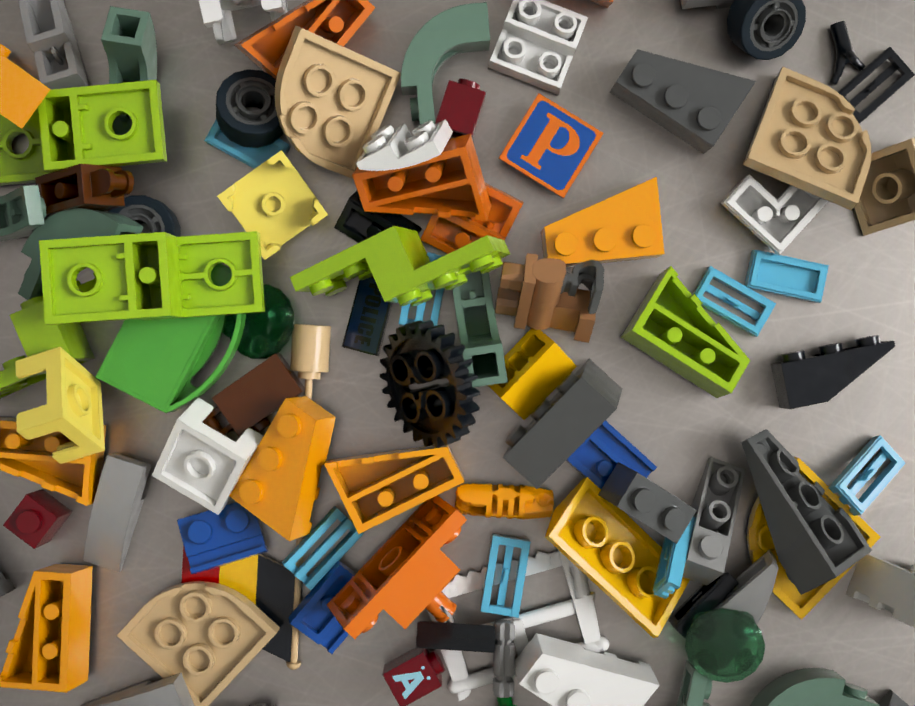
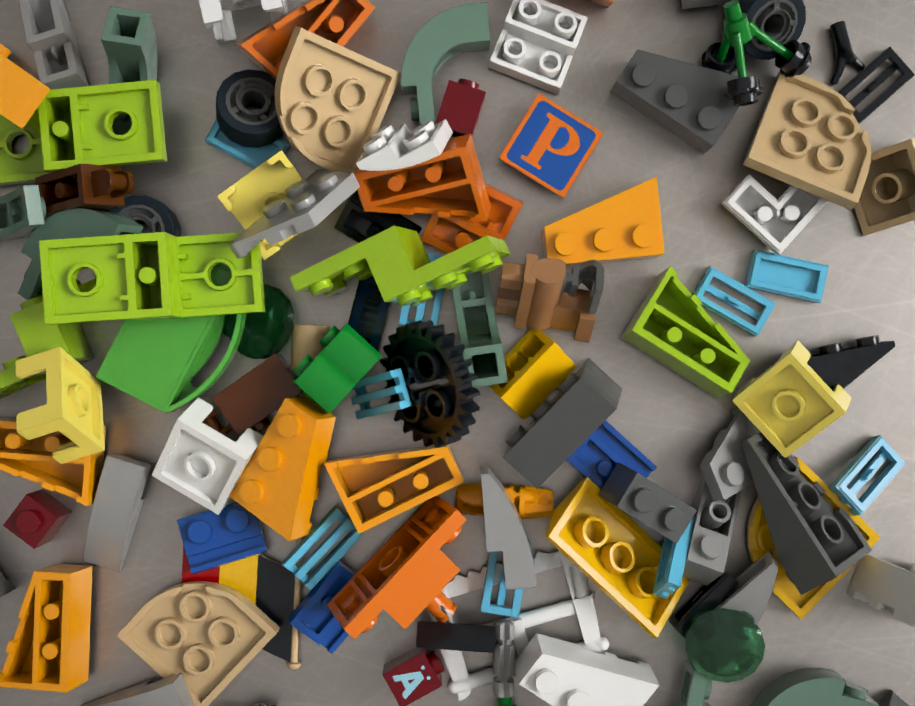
(301, 209): none -> light grey wing
(335, 368): none -> green brick
(363, 397): none -> medium azure tile
(506, 533): none -> light grey slope
(726, 464): none -> light grey wing
(791, 58): none -> plant
(791, 401): none -> light yellow panel

